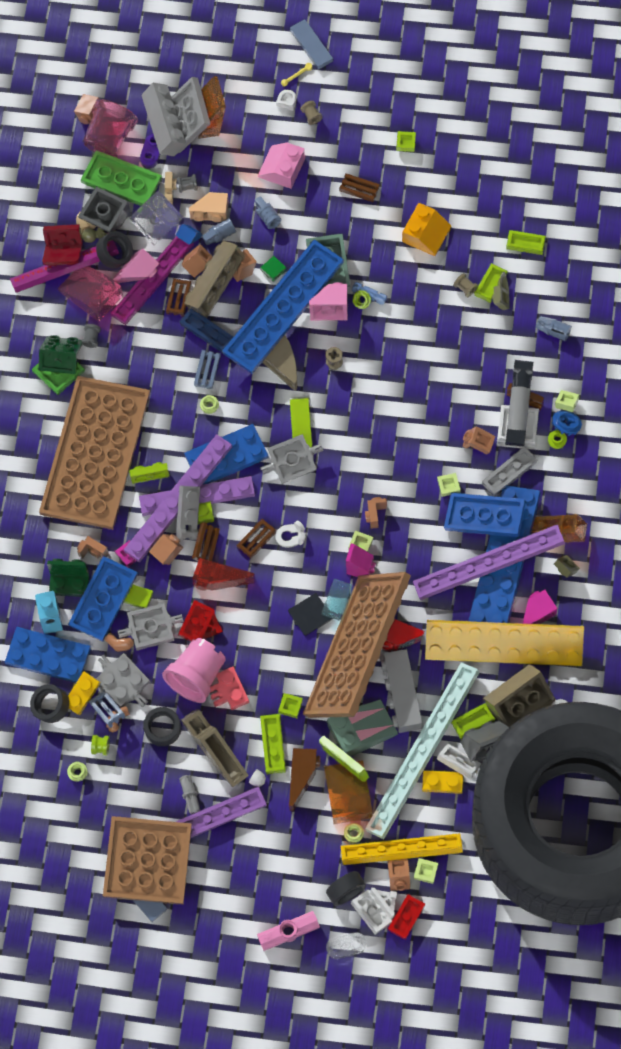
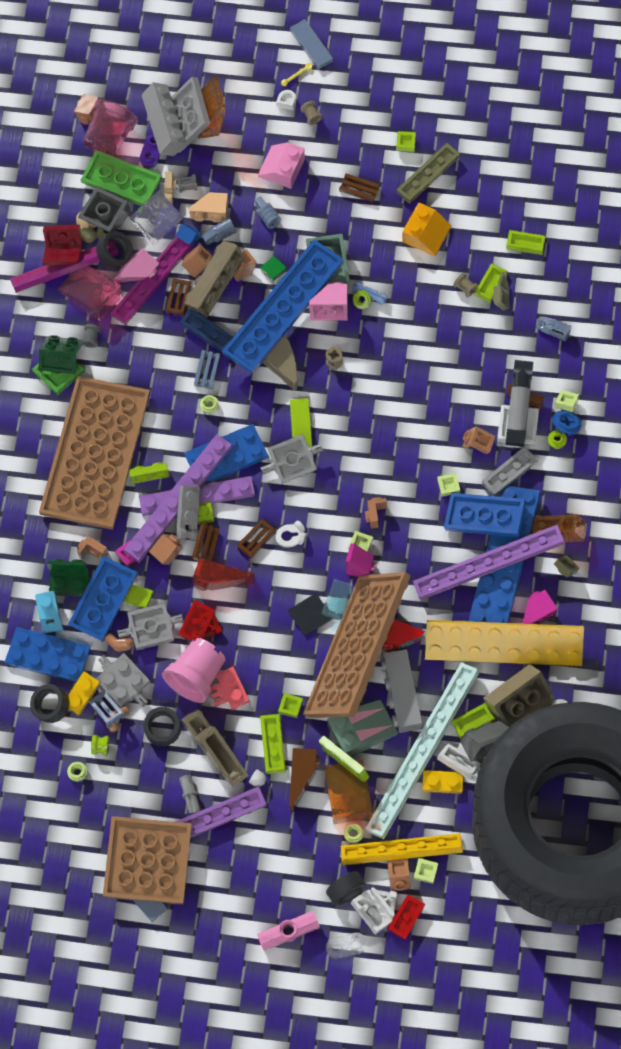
(428, 173): none -> olive plate

